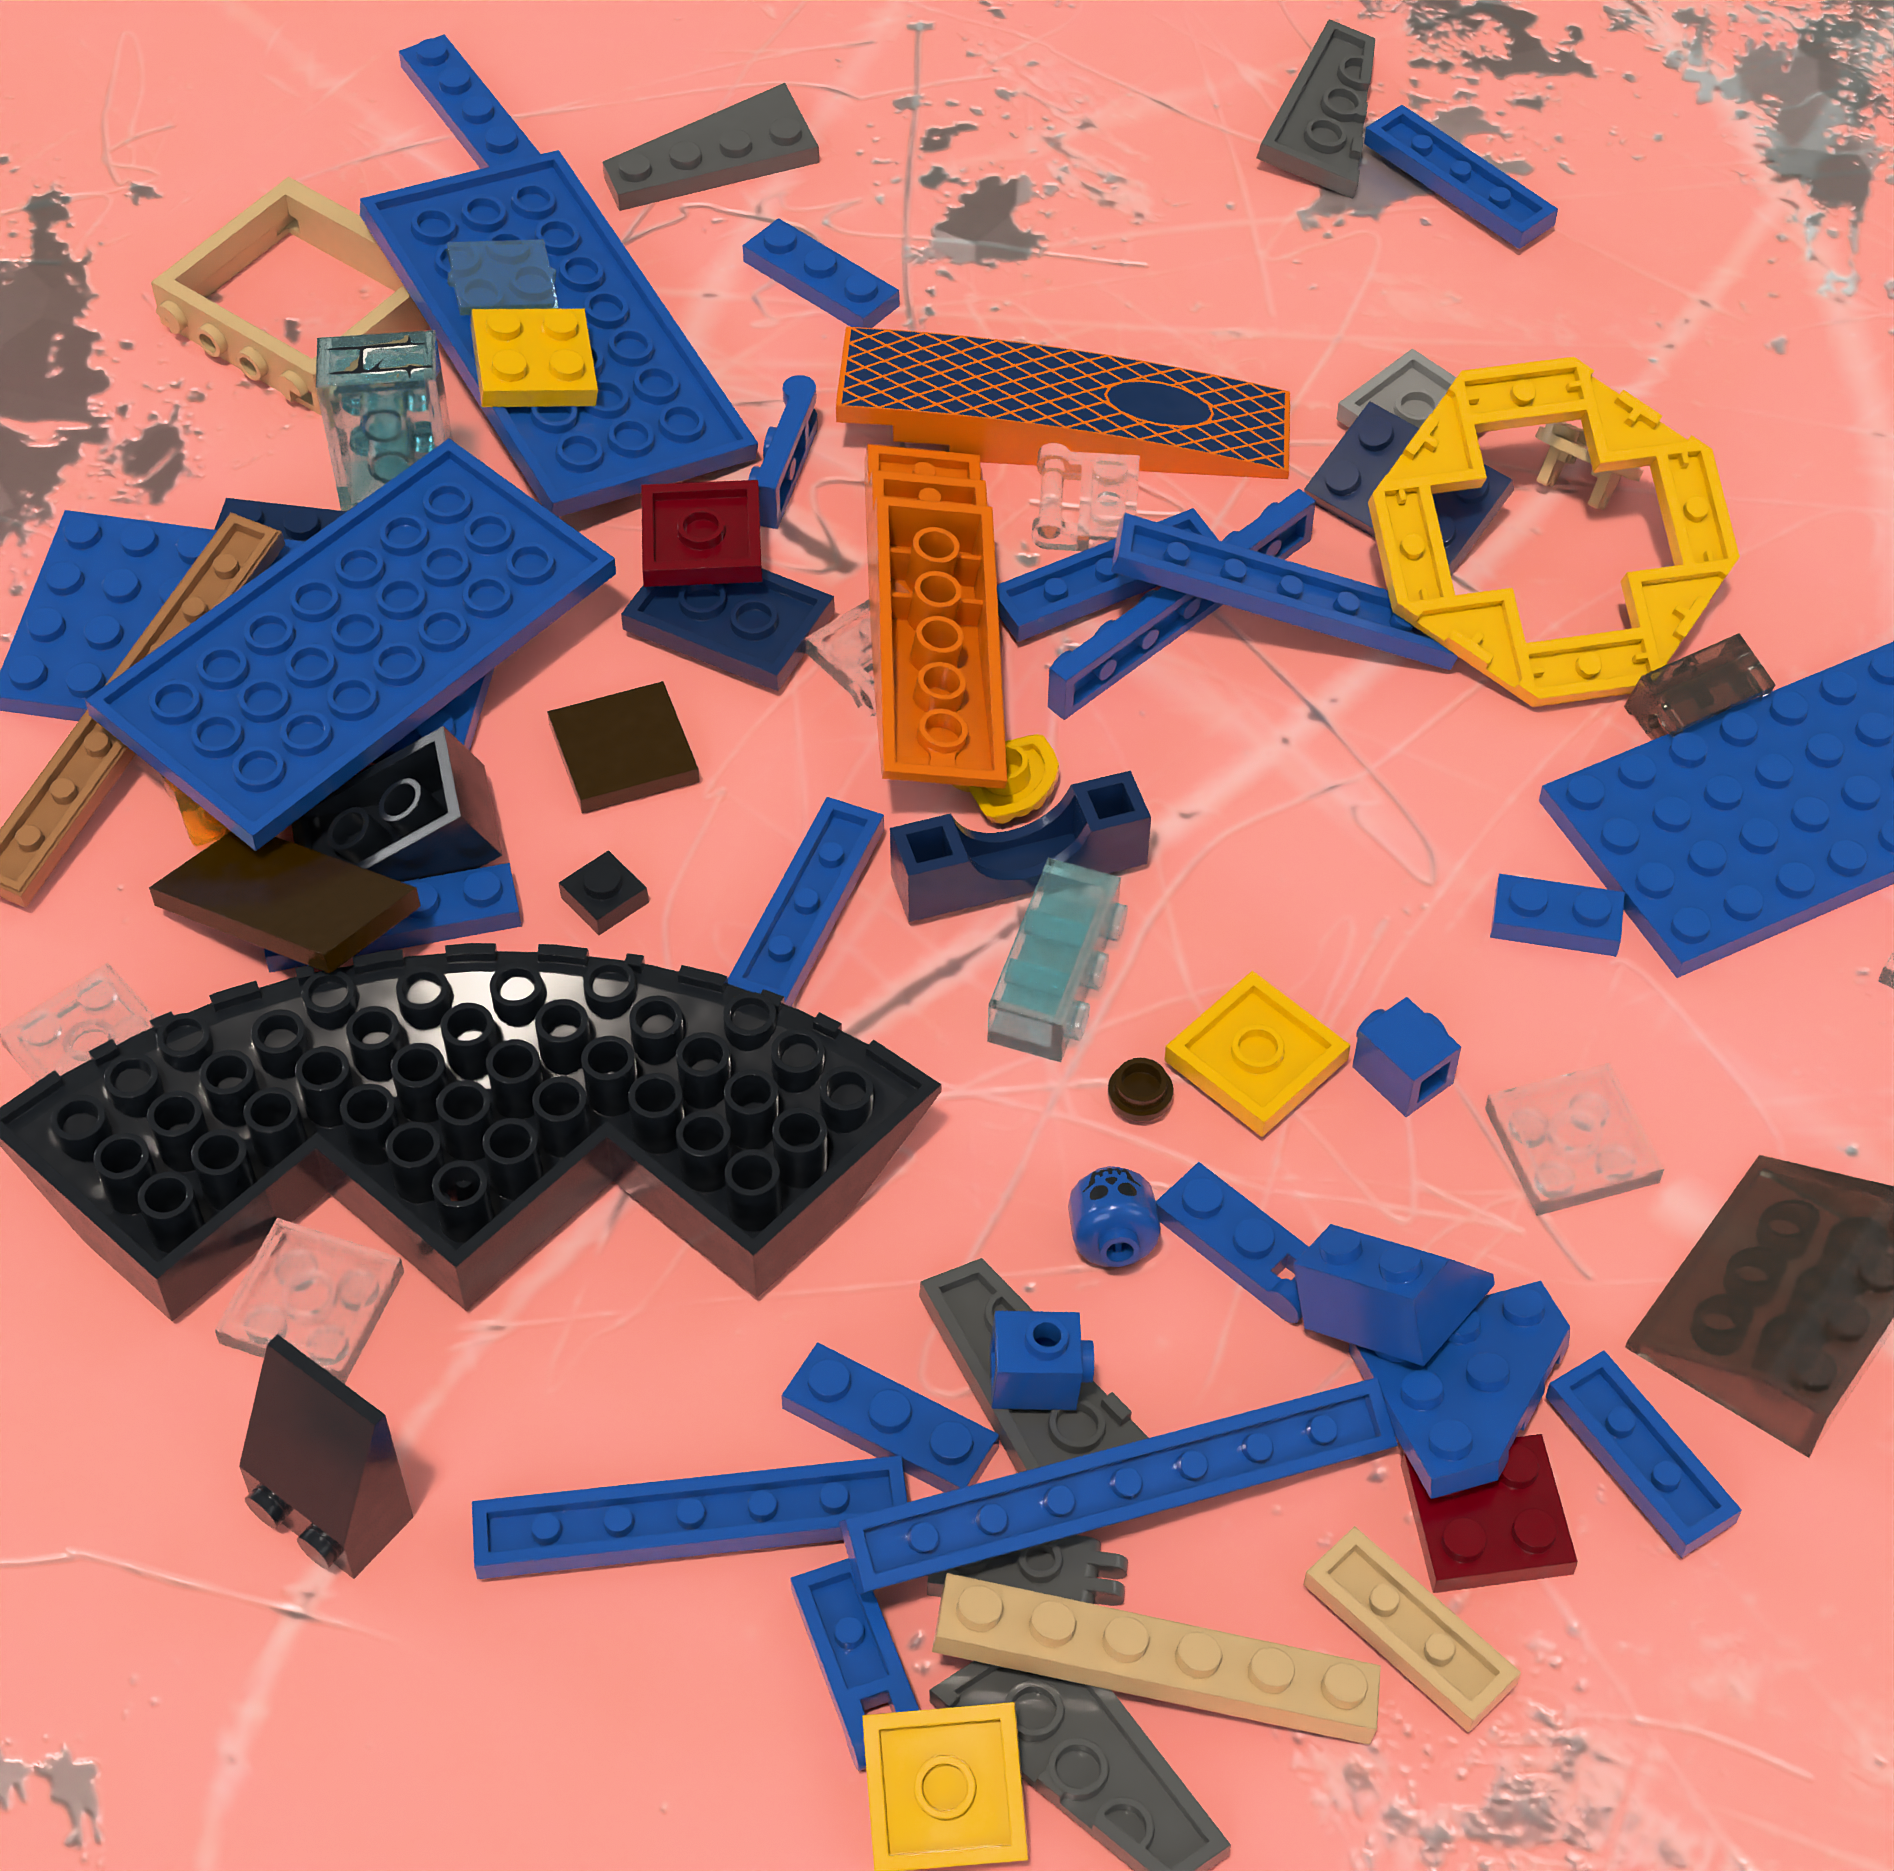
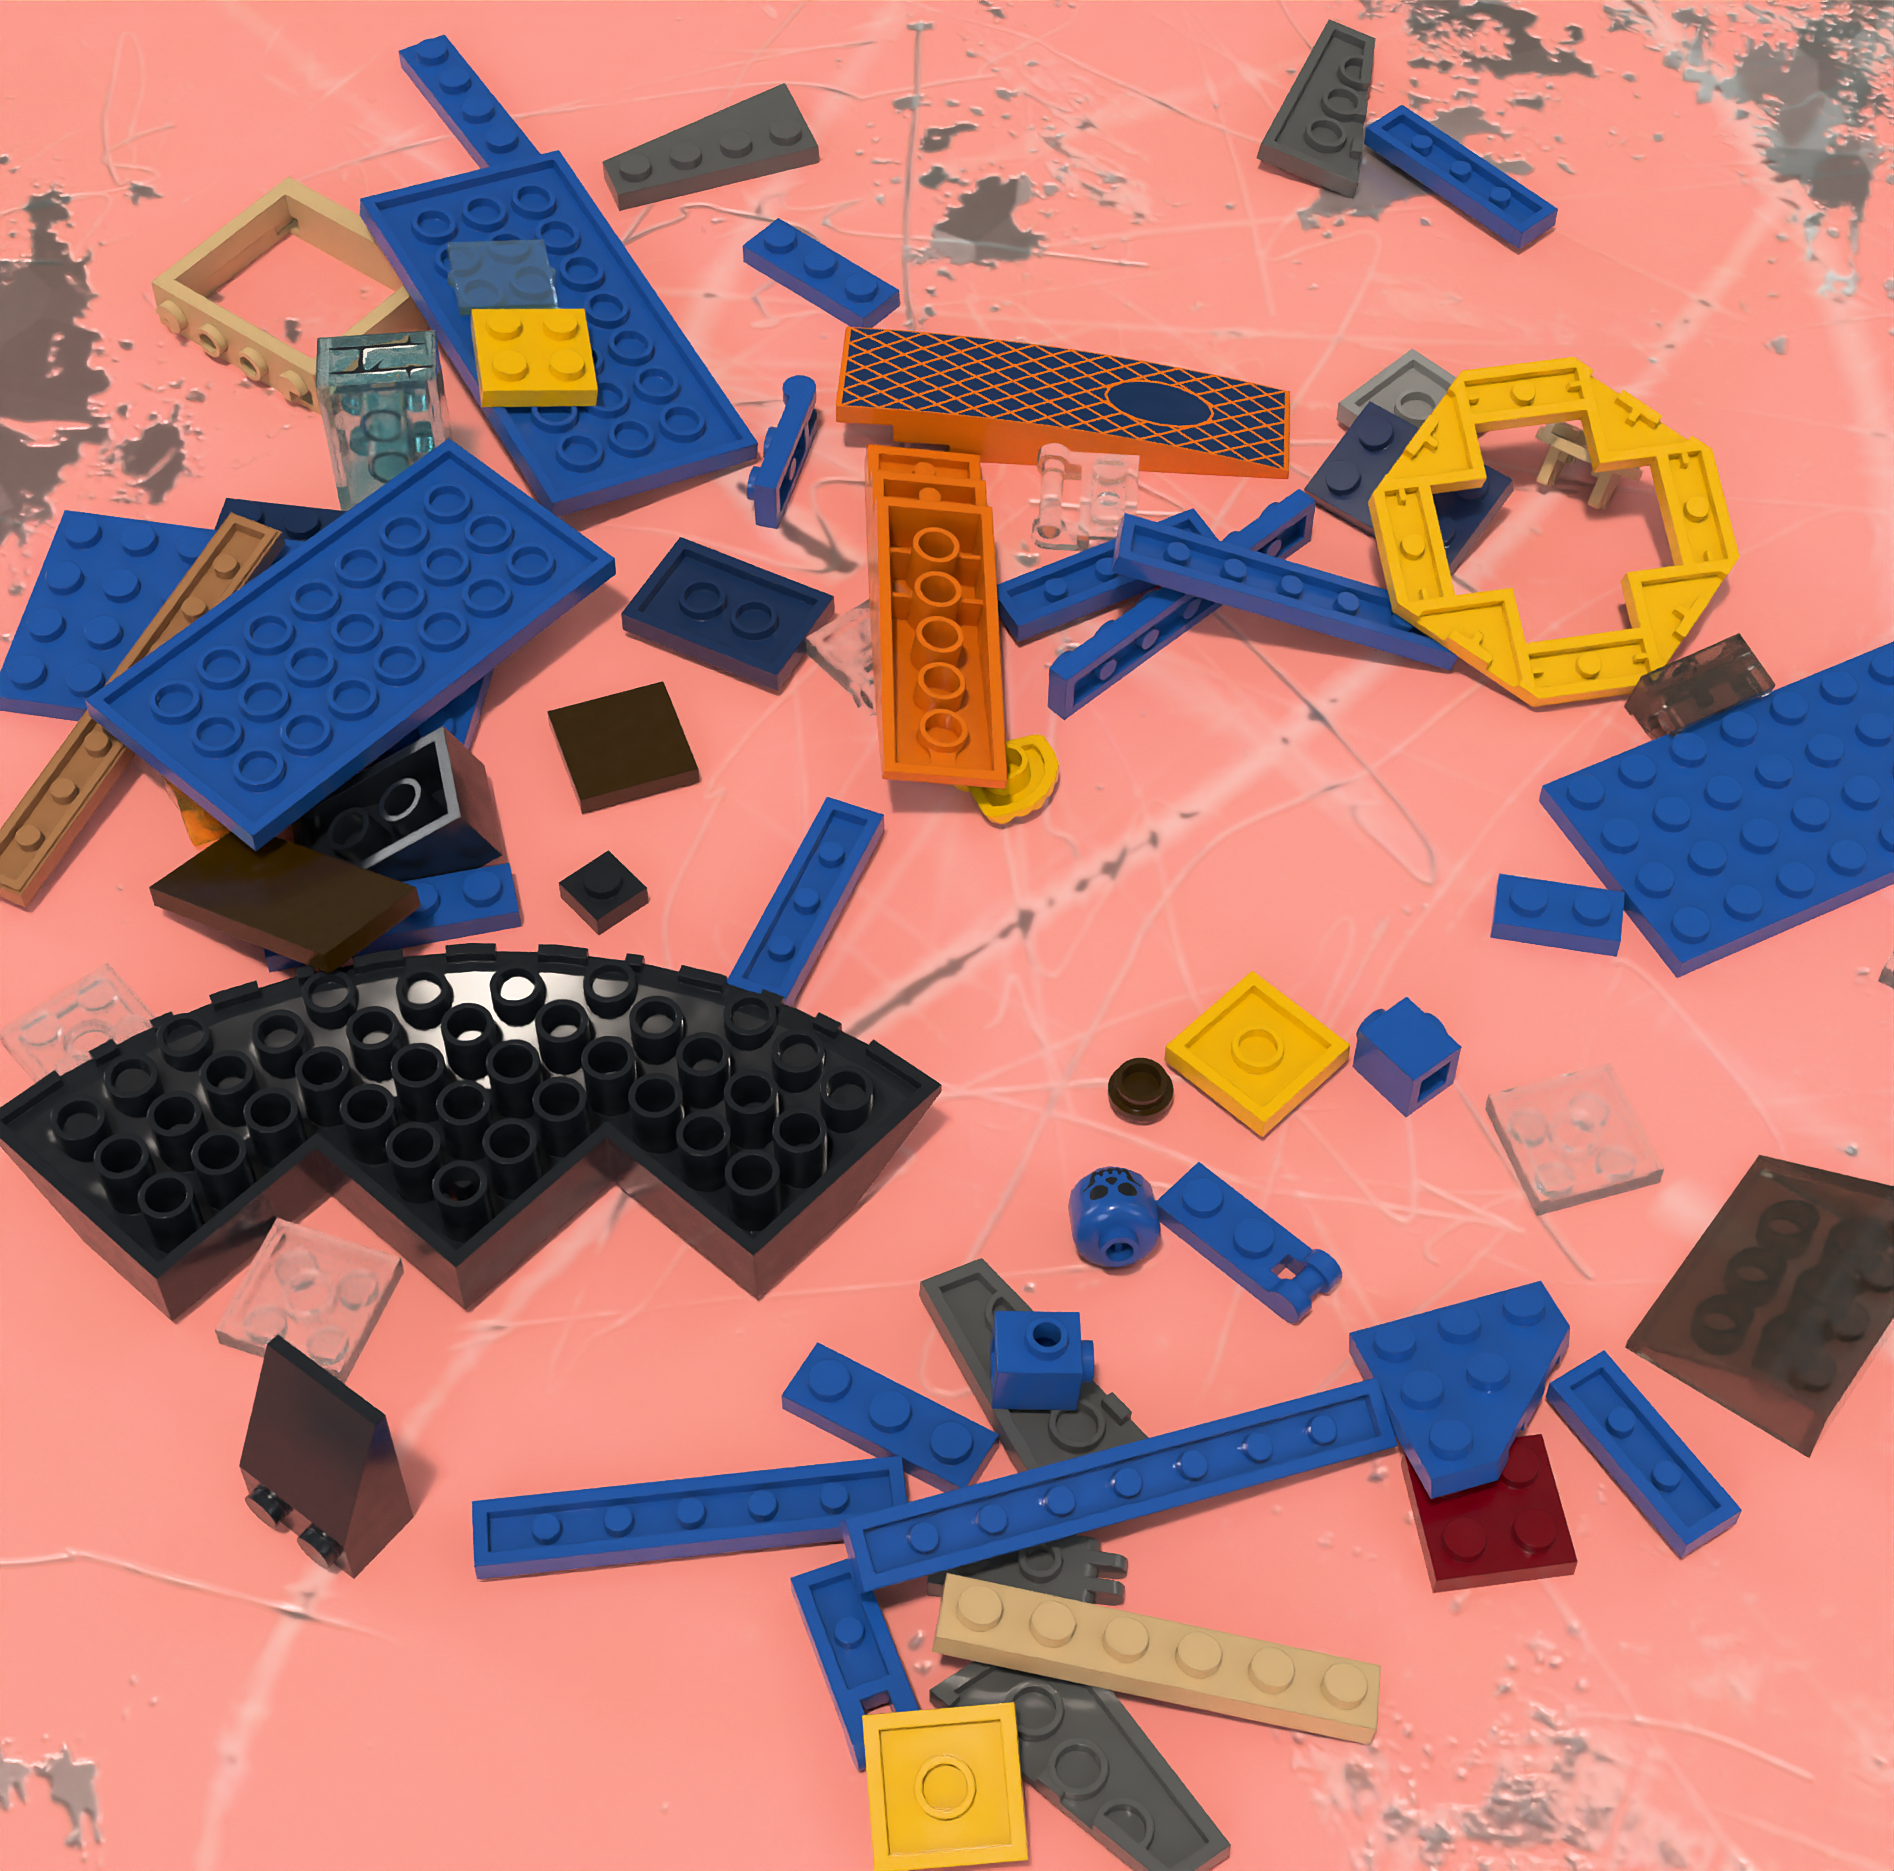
(701, 533): dark red plate -> none
(953, 868): dark blue arch -> none
(1056, 961): clear light blue brick -> none
(1385, 1293): blue slope -> none
(1412, 1628): tan plate -> none

